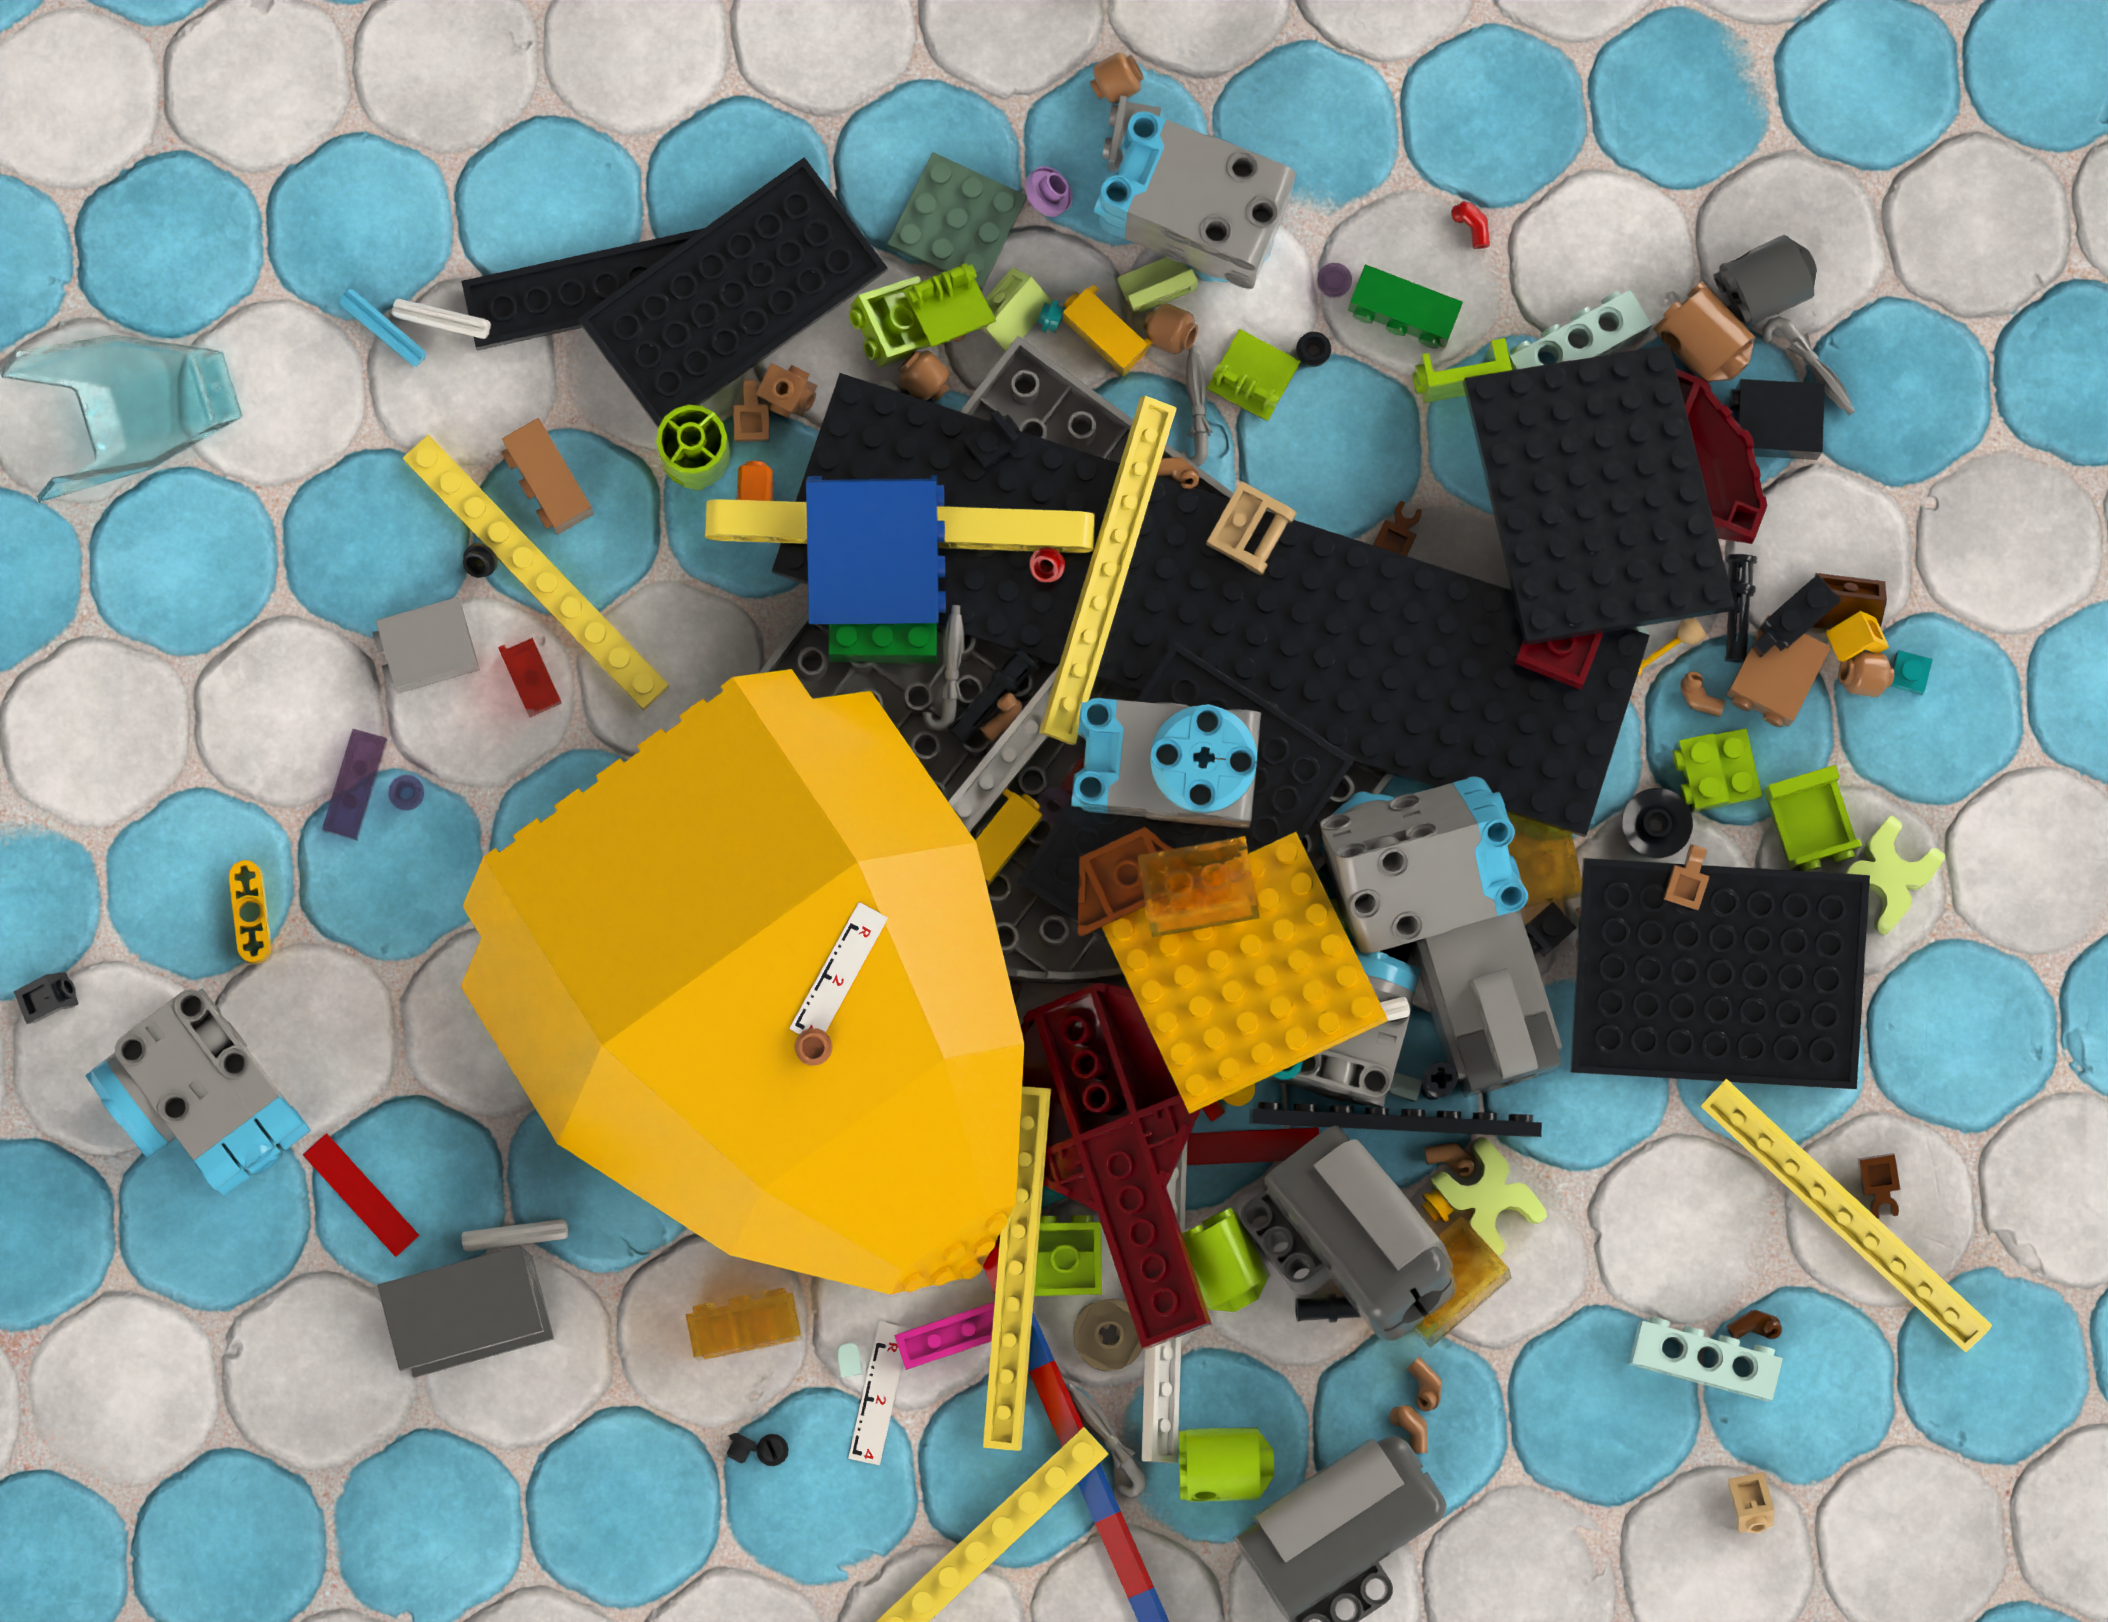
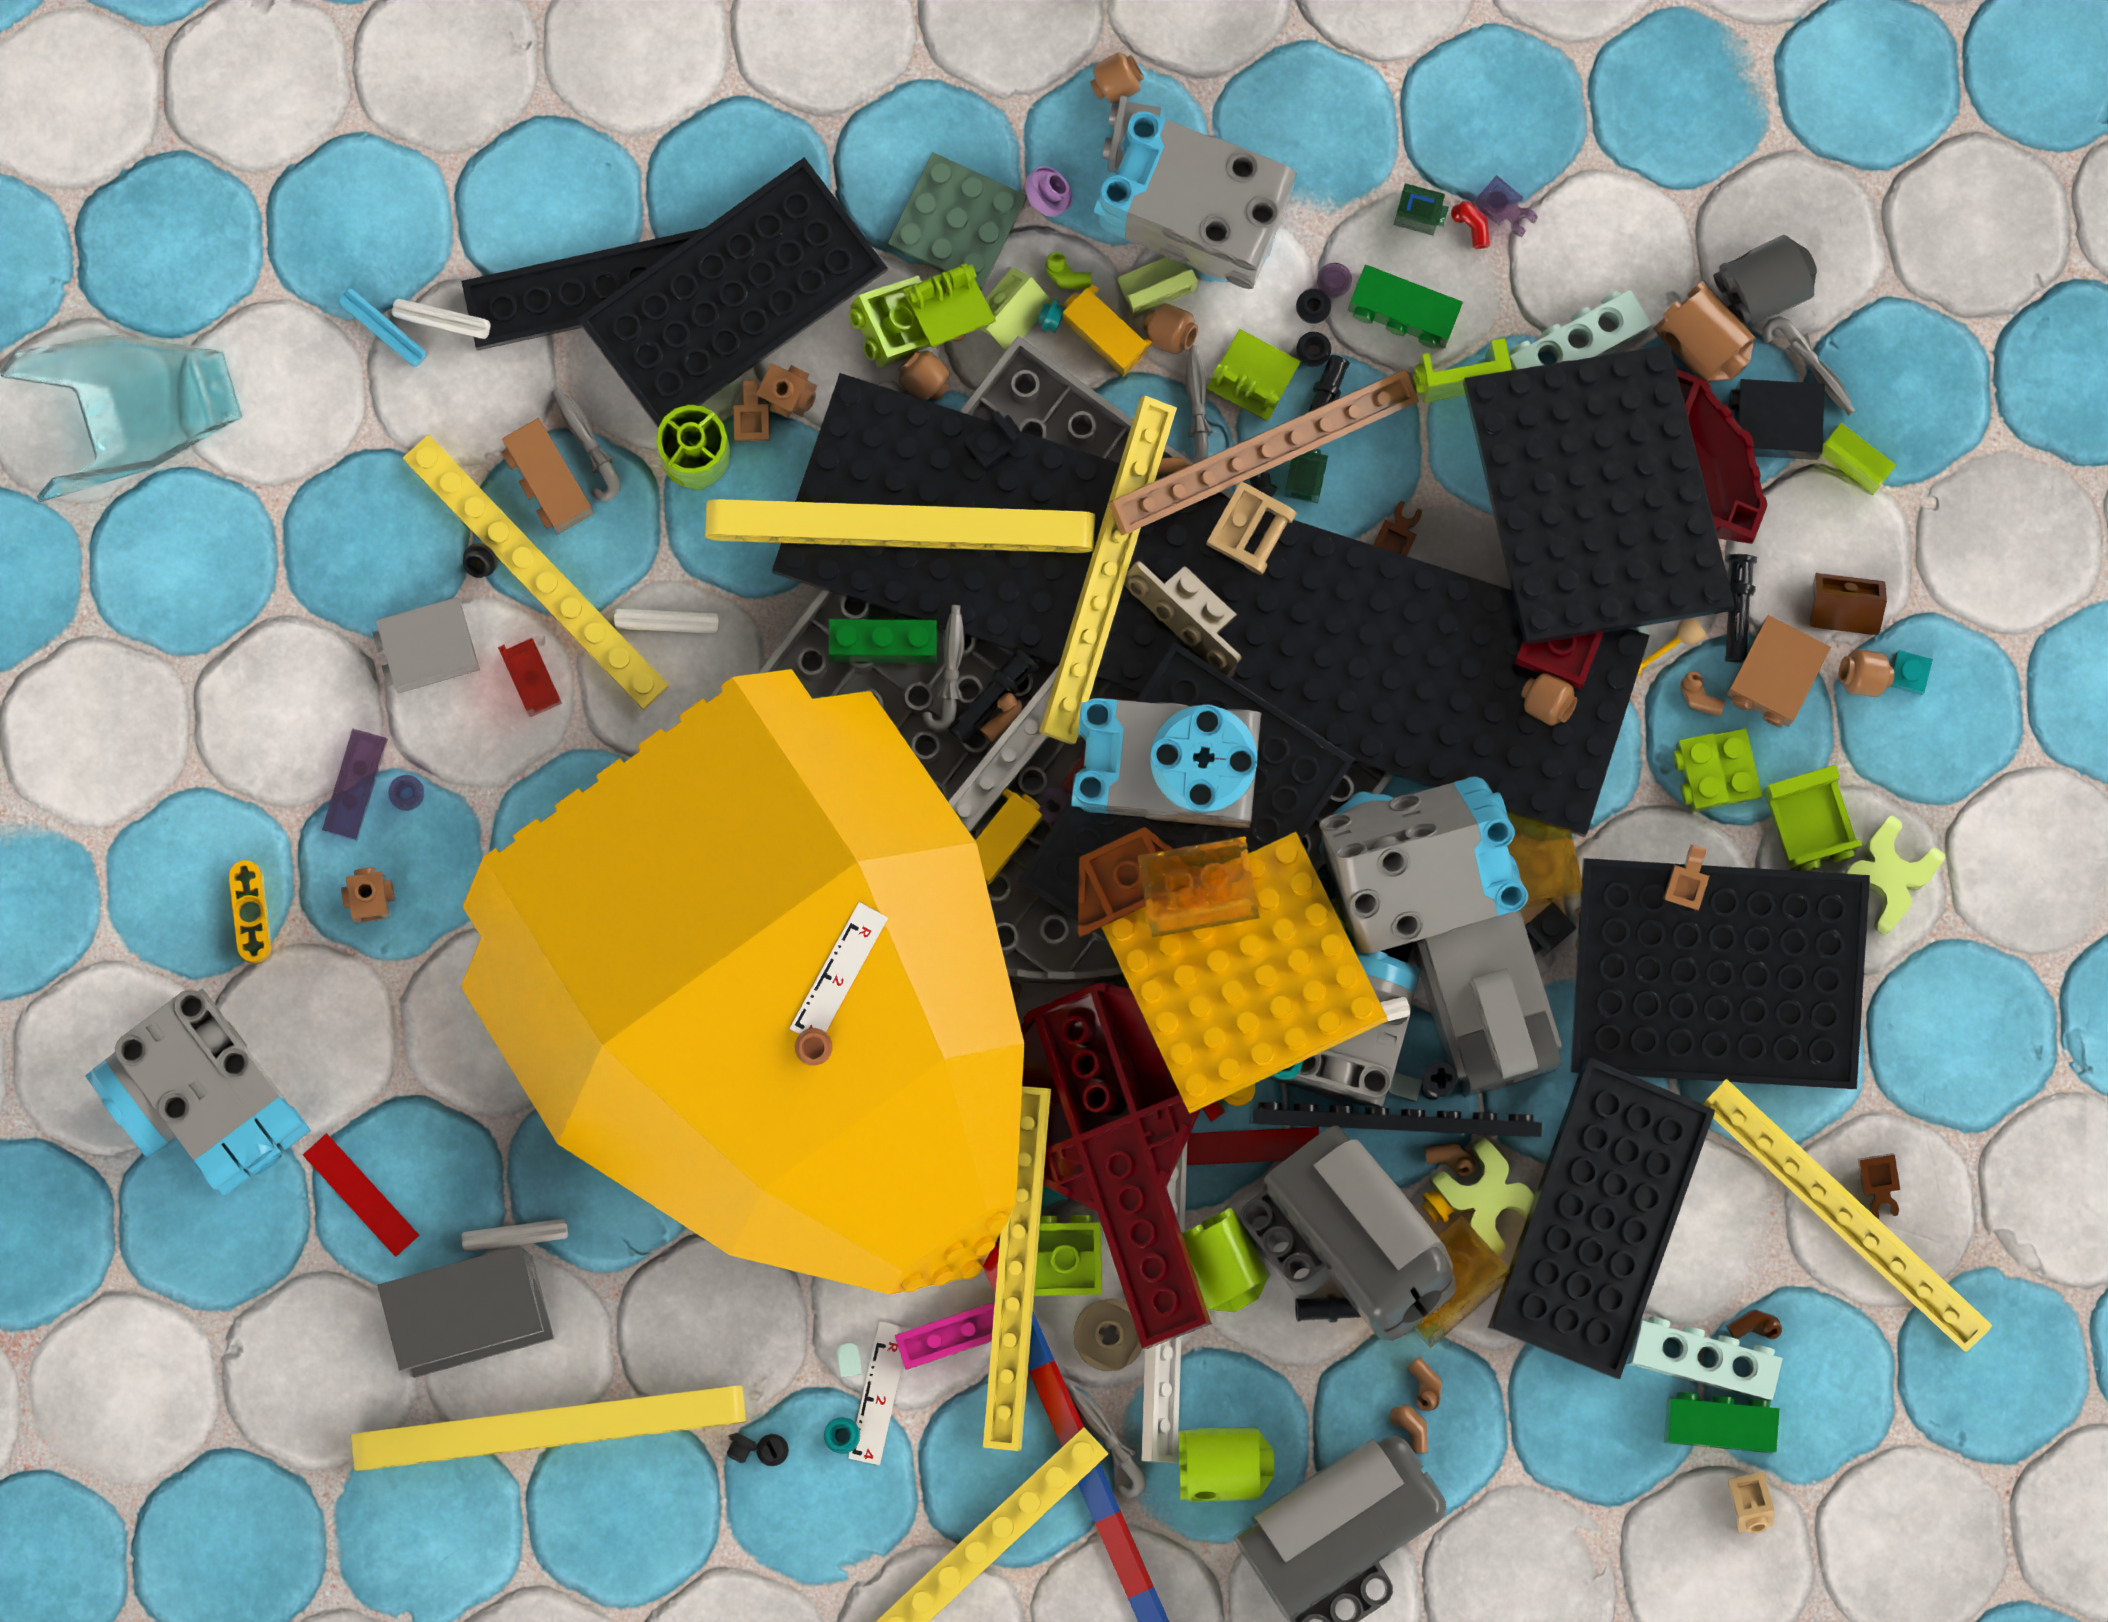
(46, 997): black bracket -> none
(377, 904): none -> medium nougat brick
(548, 1428): none -> light yellow beam
(600, 460): none -> light grey piece
(666, 621): none -> white axle
(744, 1324): clear yellow brick -> none
(755, 482): orange brick -> none
(832, 1429): none -> teal plate
(874, 551): blue panel -> none
(1041, 571): red plate -> none
(1063, 275): none -> lime arm
(1188, 611): none -> dark tan bracket
(1262, 452): none -> medium nougat plate
(1263, 484): none -> black piece
(1306, 476): none -> clear green brick
(1308, 315): none -> black plate
(1328, 387): none -> black pin
(1421, 209): none -> clear green brick
(1501, 203): none -> clear purple plate
(1549, 699): none -> medium nougat head
(1601, 1218): none -> black plate
(1669, 810): black dish -> none
(1721, 1423): none -> green brick
(1796, 616): black hinge -> none
(1856, 635): yellow panel -> none
(1857, 458): none -> lime panel

